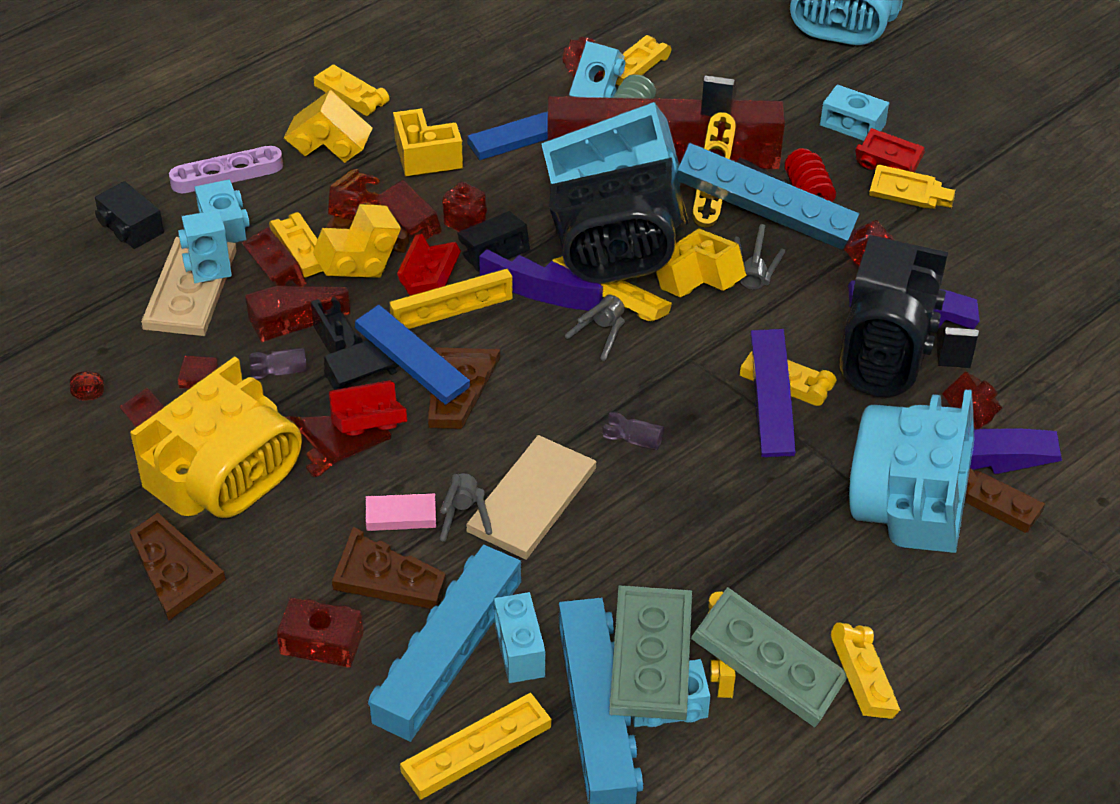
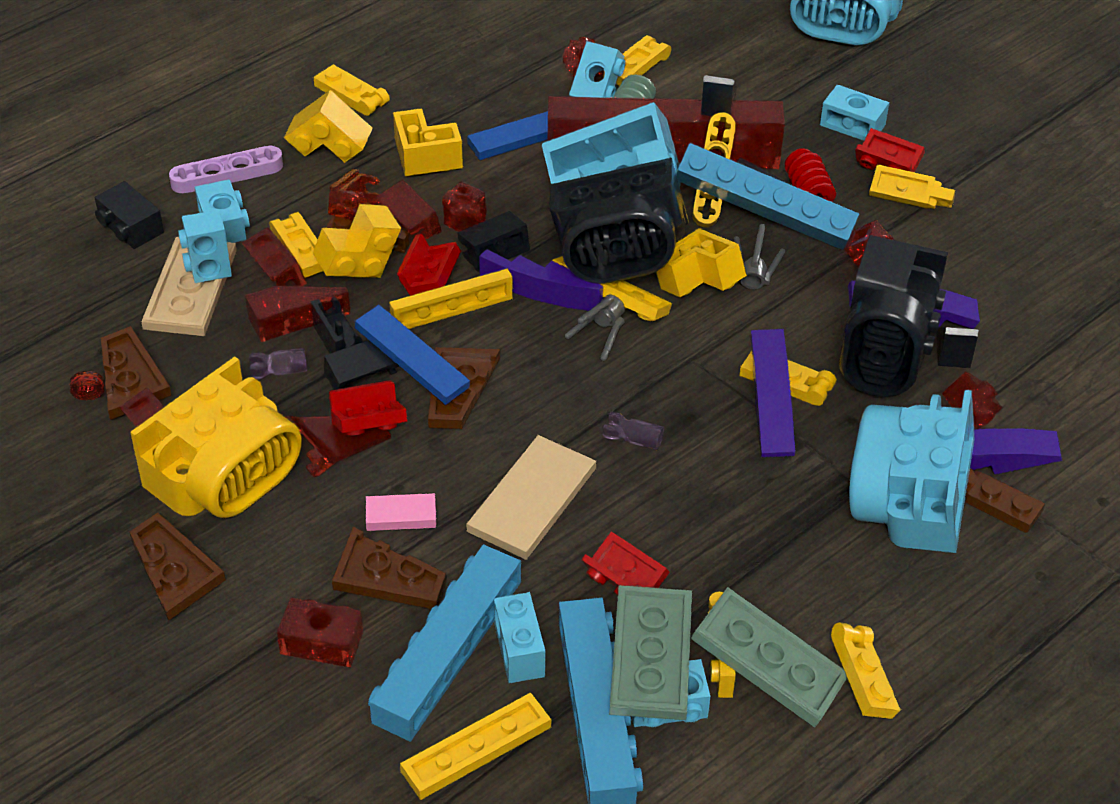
(129, 370): none -> reddish brown wing
(195, 369): clear red tile -> none
(462, 495): dark grey plant -> none
(624, 565): none -> red bracket

